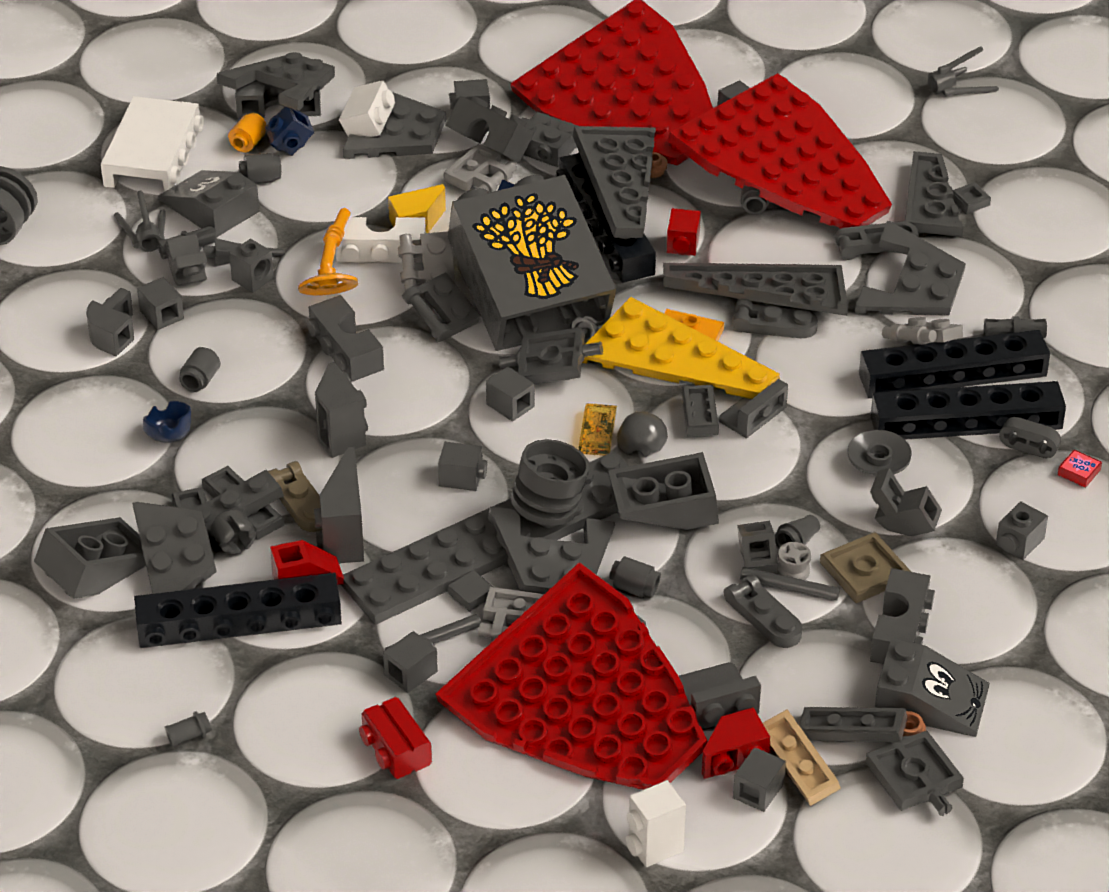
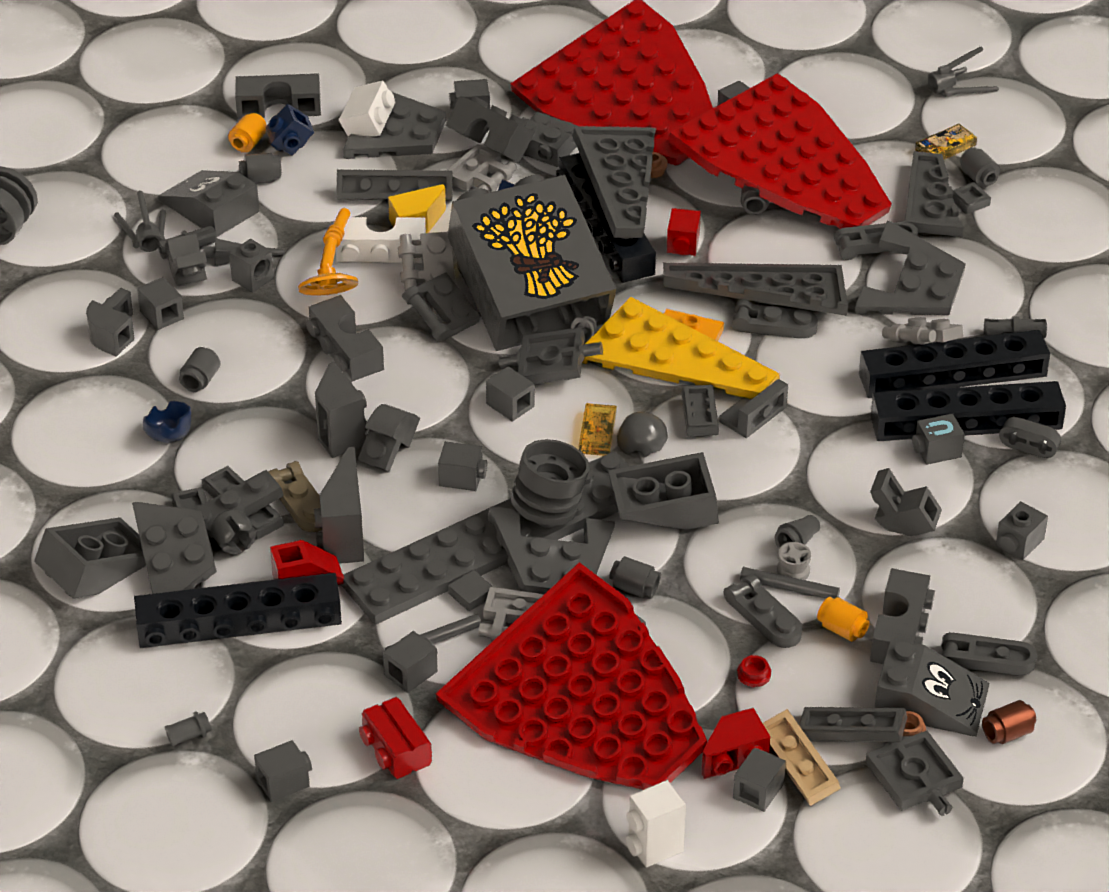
(152, 141): white panel -> none
(282, 770): none -> dark grey brick
(290, 72): dark grey wing -> none
(386, 183): none -> dark grey plate
(387, 430): none -> dark grey brick
(720, 692): dark grey bracket -> none
(754, 671): none -> red plate
(757, 544): dark grey brick -> none
(843, 618): none -> light orange brick
(862, 566): dark tan tile -> none
(878, 451): dark grey dish -> none
(938, 439): none -> dark grey brick
(947, 142): none -> tile
(979, 167): none -> dark grey brick
(989, 653): none -> dark grey plate
(1009, 722): none -> copper brick
(1079, 468): tile -> none

